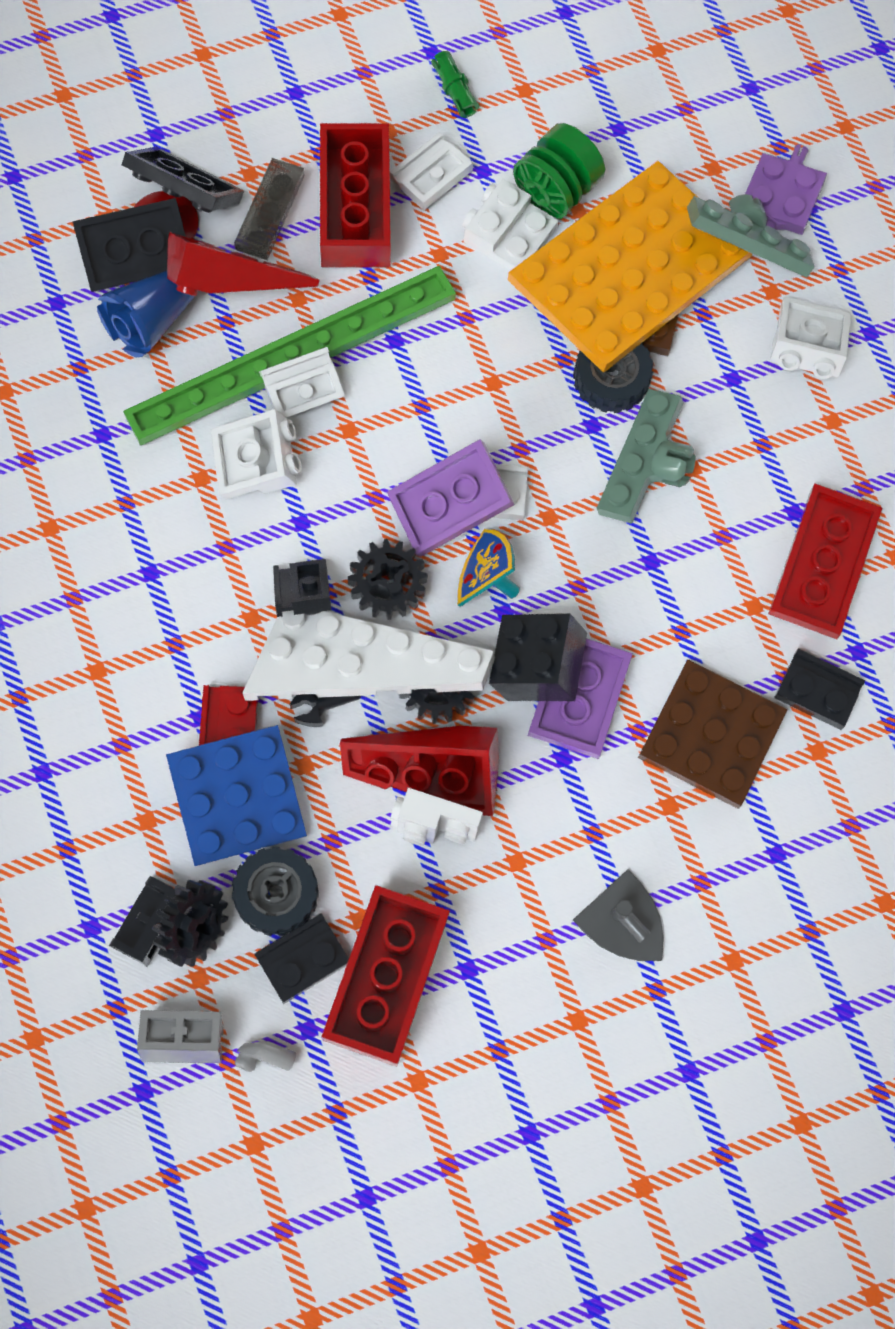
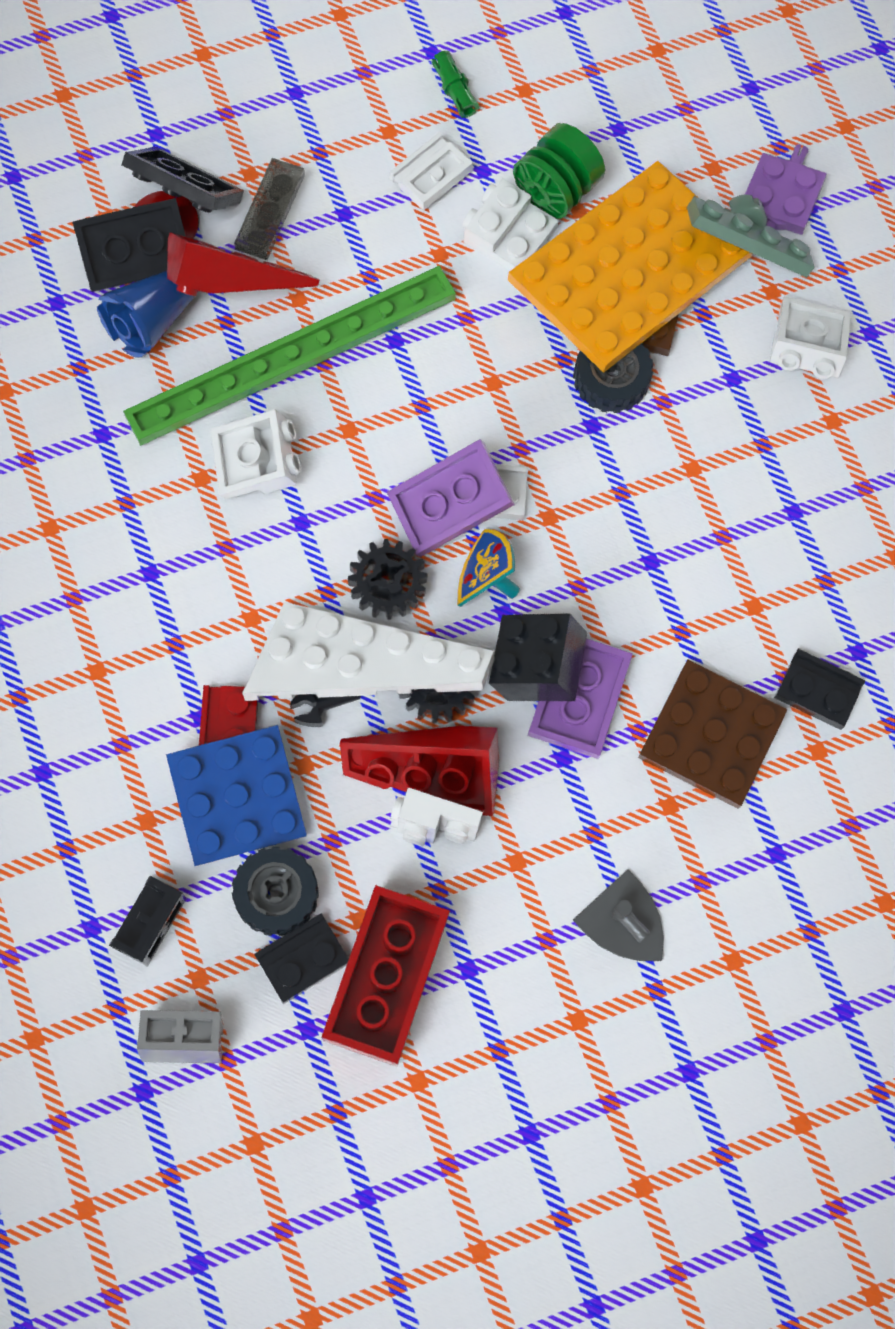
(190, 923): black gear -> none
(266, 1052): light grey arm -> none
(302, 383): white plate -> none
(302, 588): black plate -> none
(355, 195): red brick -> none
(647, 457): sand green plate -> none
(825, 561): red plate -> none

